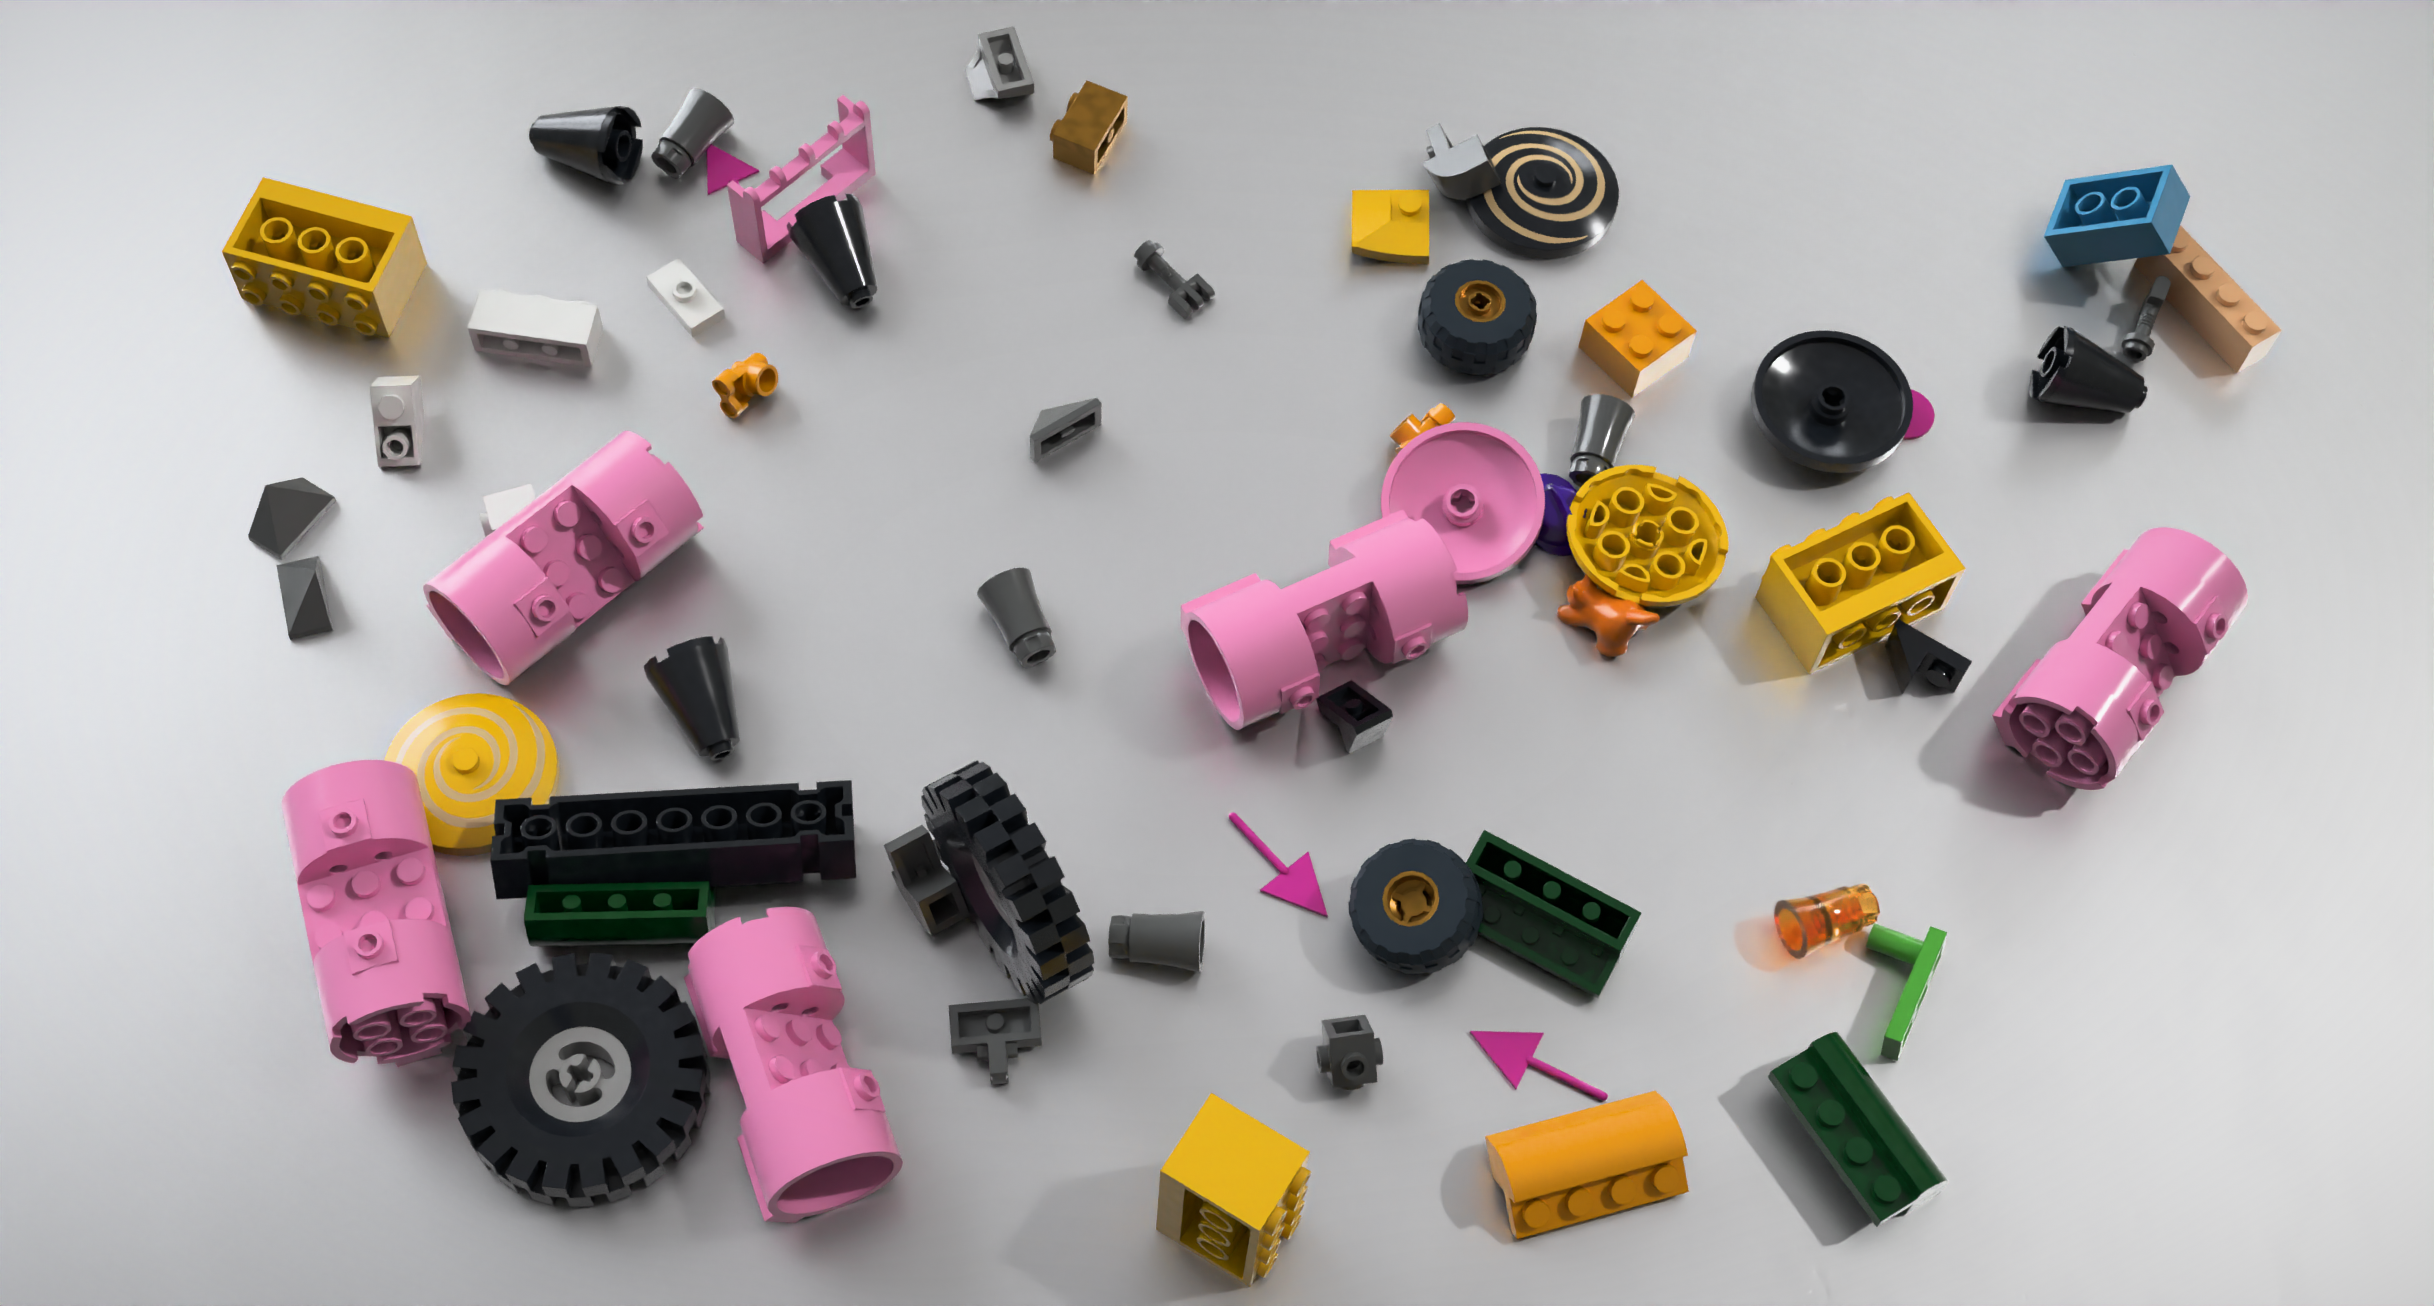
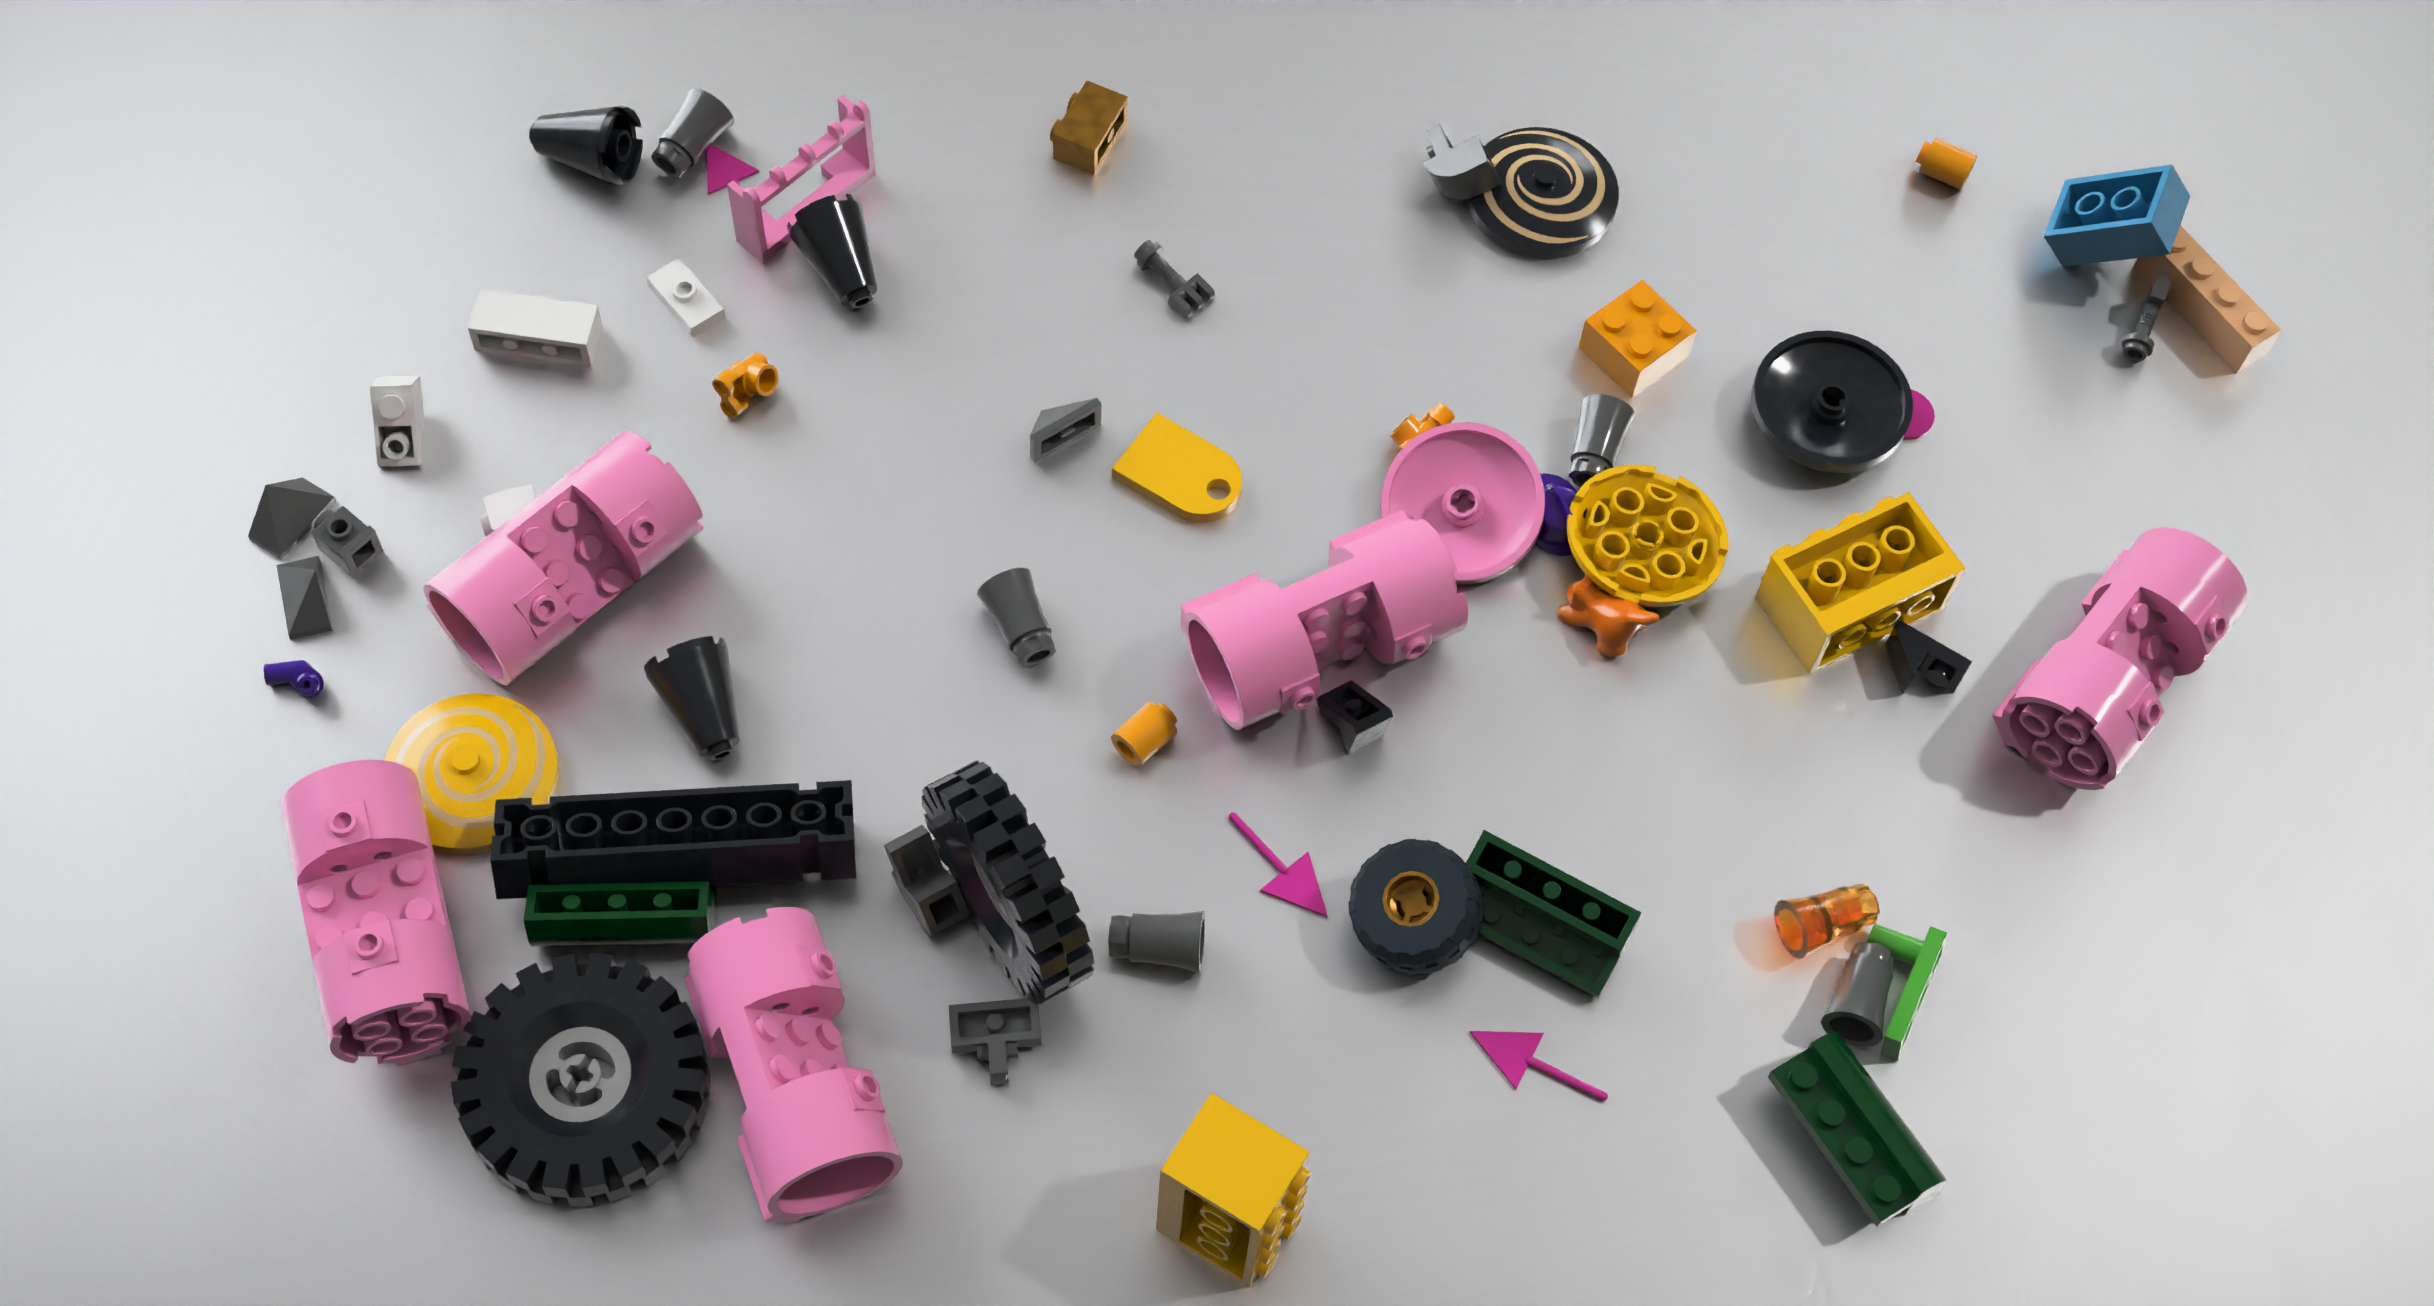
(297, 674): none -> dark purple arm
(325, 257): yellow brick -> none
(346, 540): none -> dark grey brick
(999, 66): light grey slope -> none
(1145, 733): none -> light orange brick
(1179, 470): none -> yellow tile
(1349, 1052): dark grey brick -> none
(1391, 225): yellow plate -> none
(1477, 317): black wheel -> none
(1589, 1163): light orange brick -> none
(1861, 996): none -> dark grey plant
(1946, 162): none -> light orange brick
(2084, 375): black cone -> none

